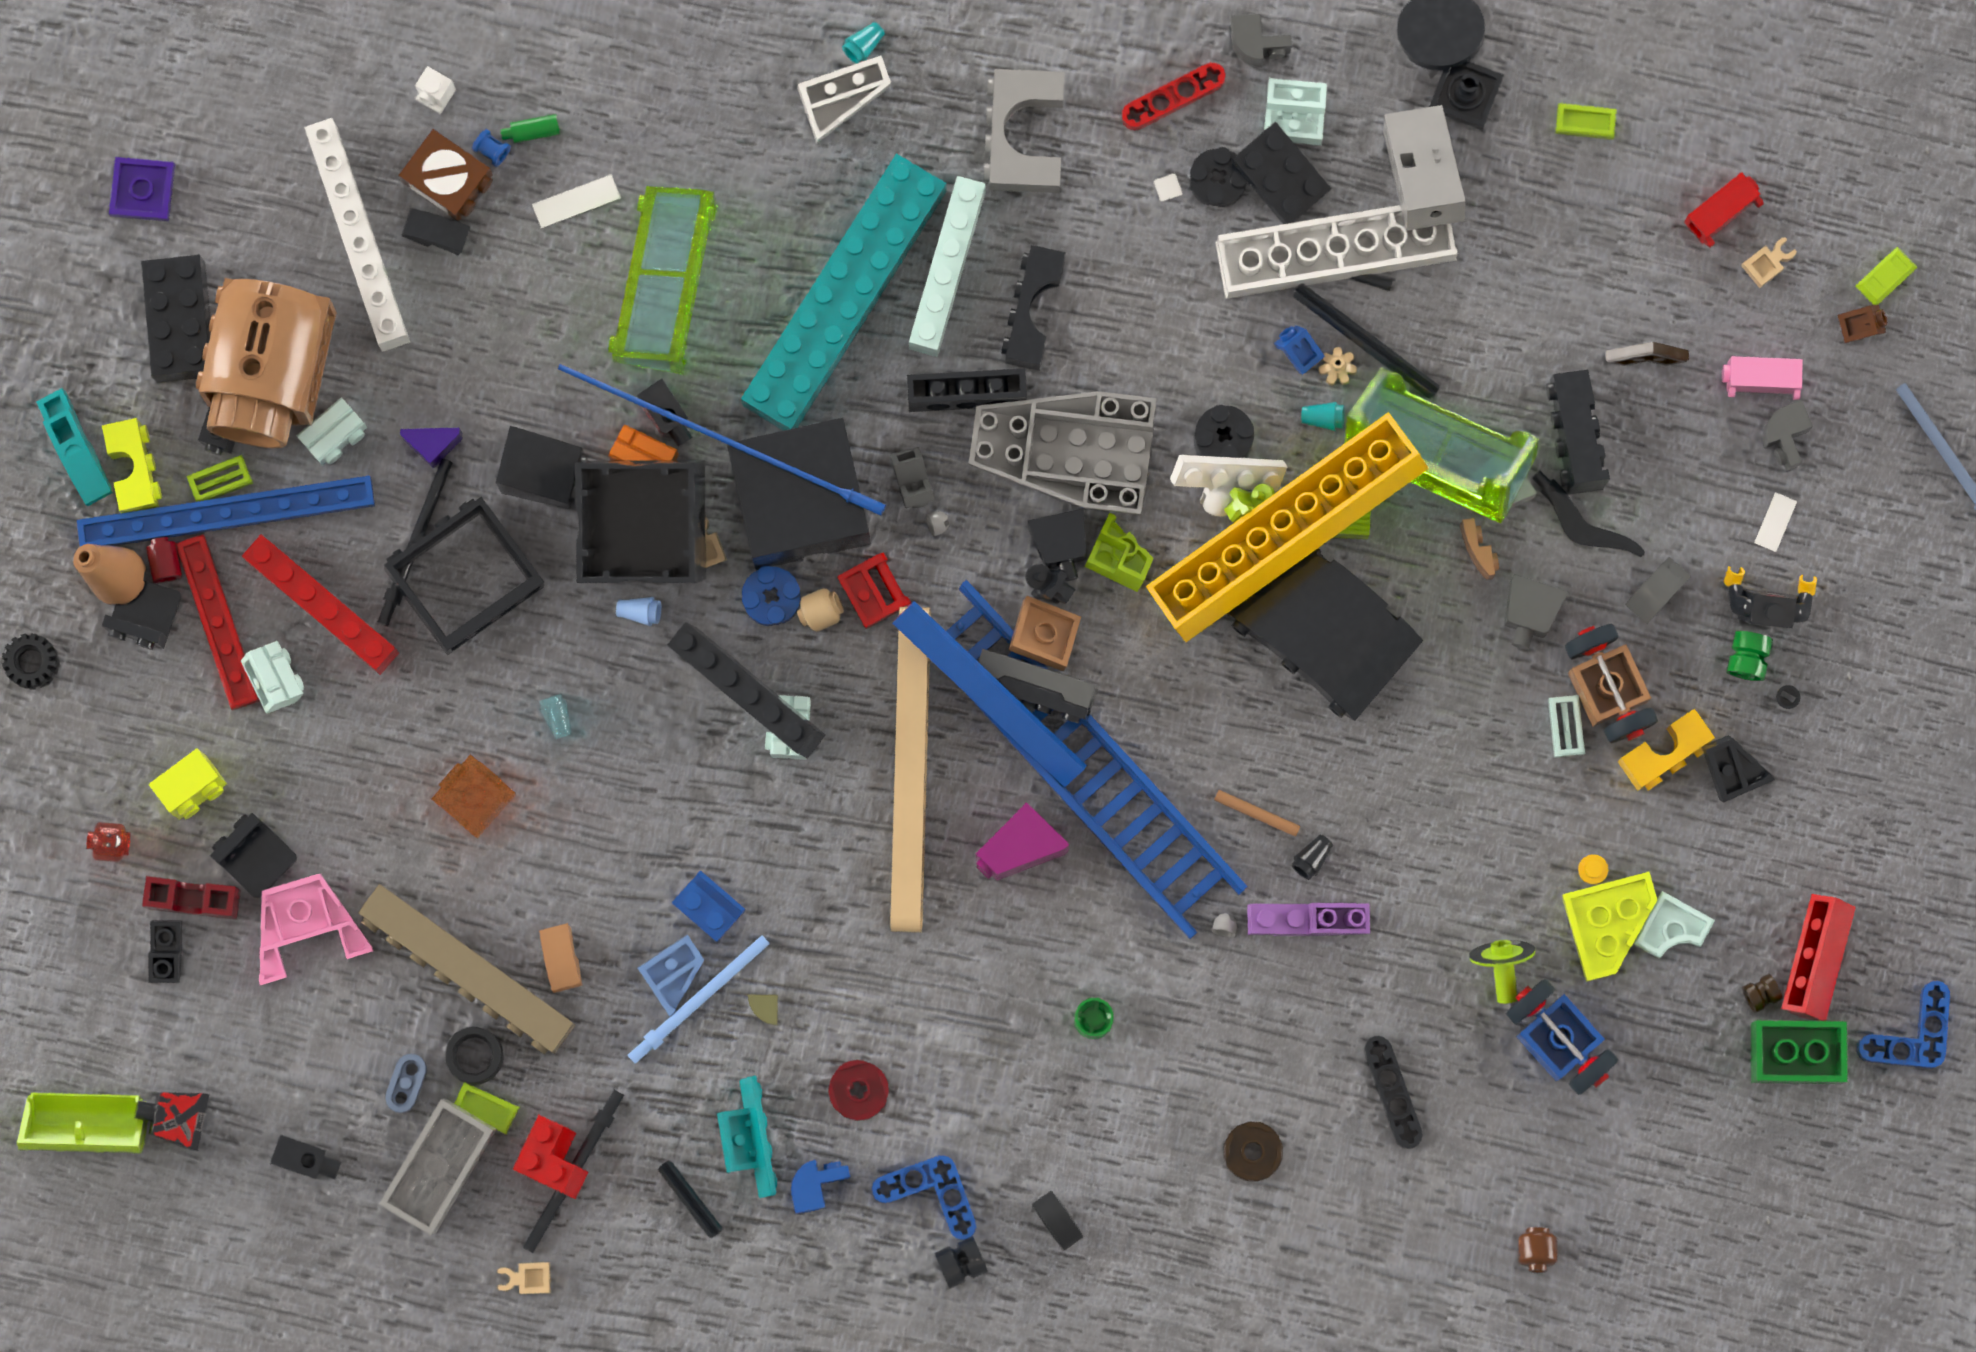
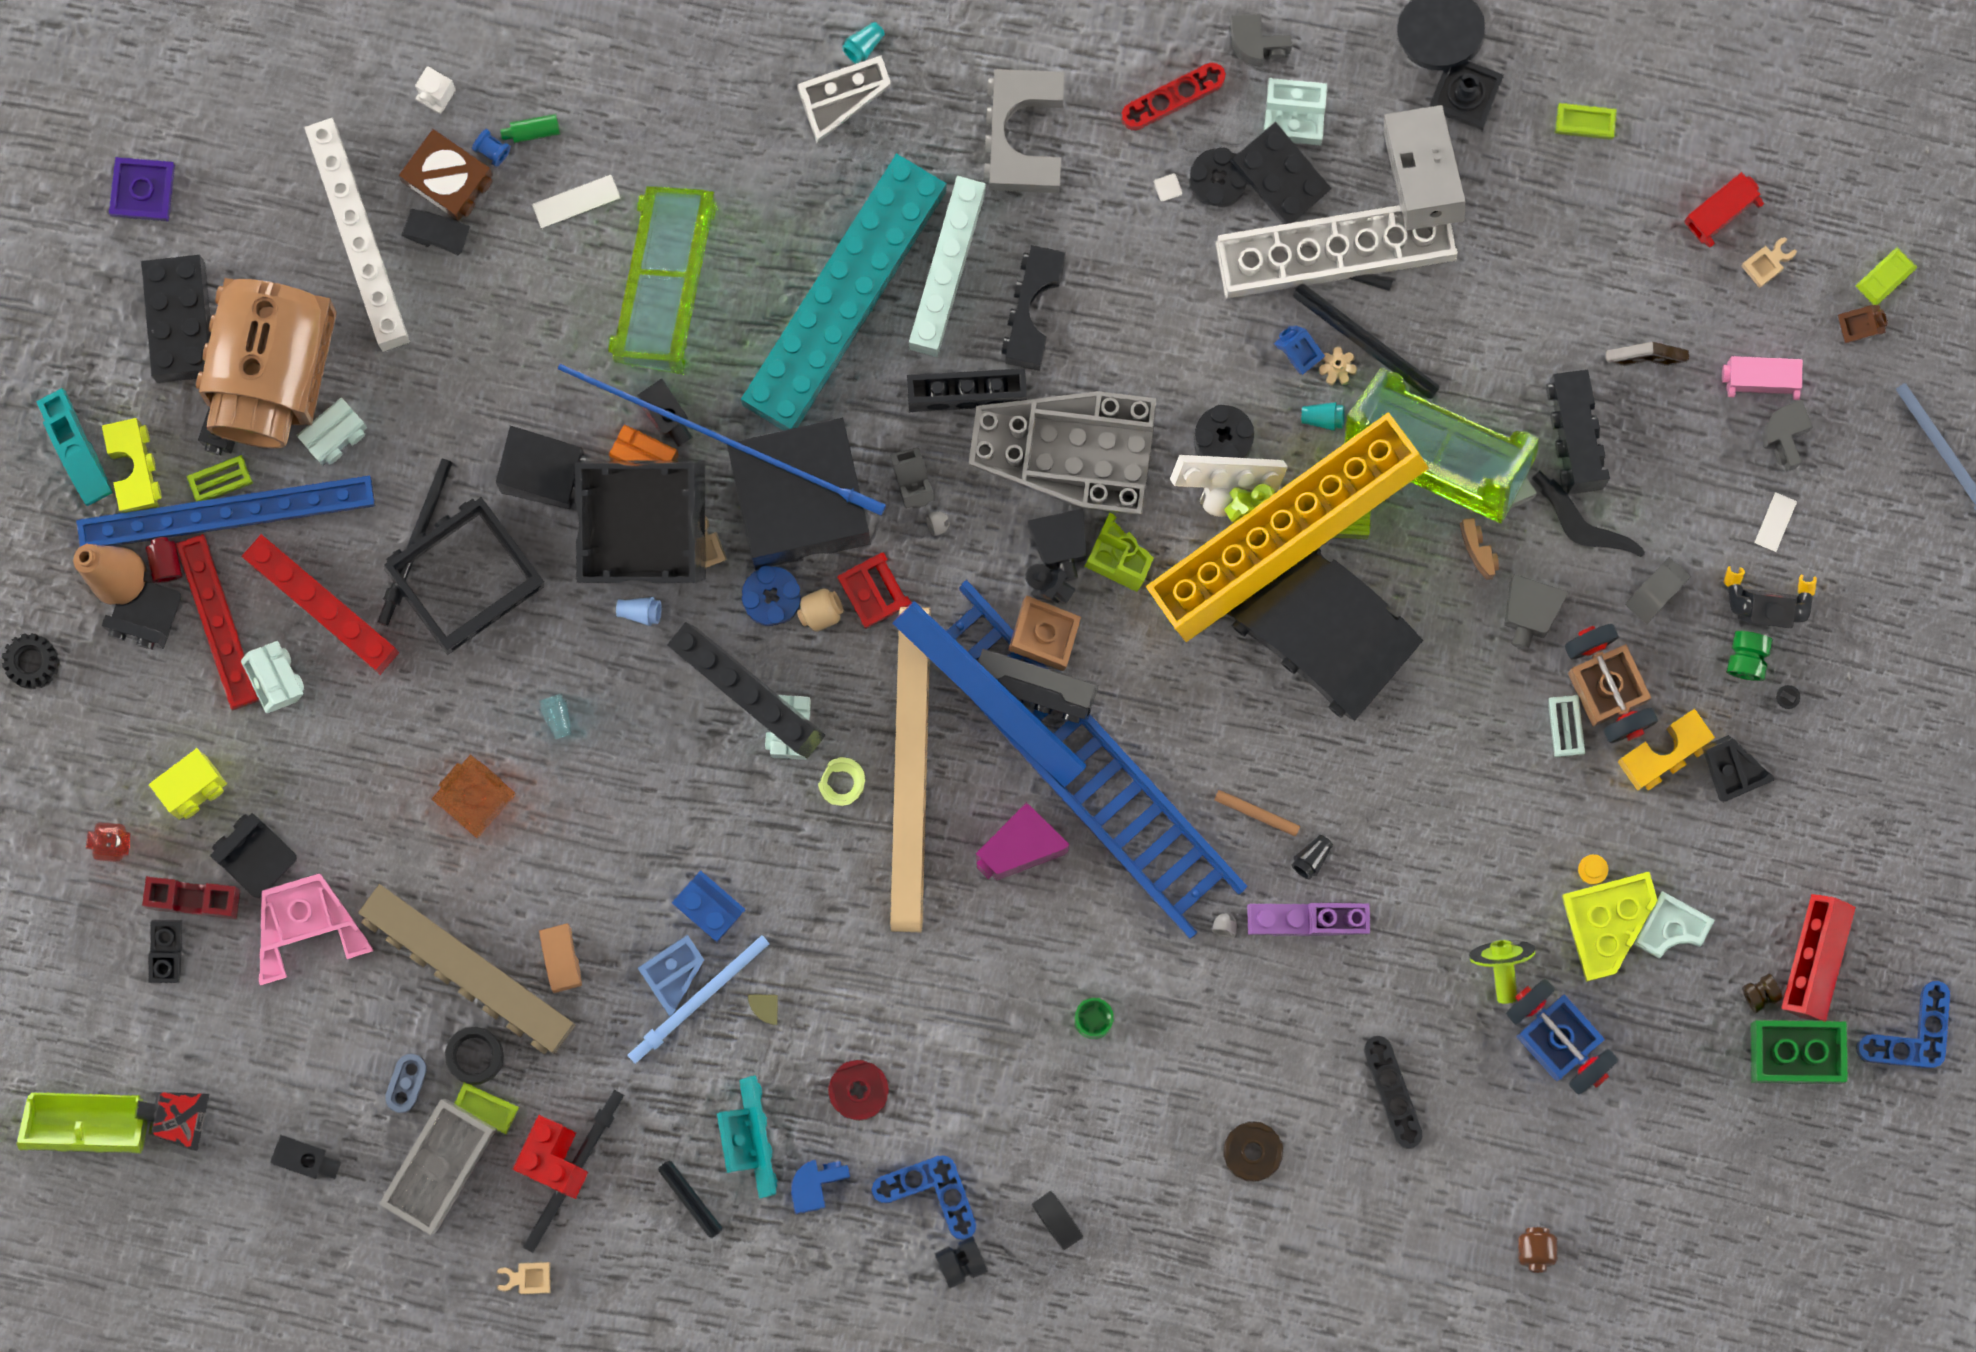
(432, 443): dark purple slope -> none
(846, 765): none -> yellowish green piece

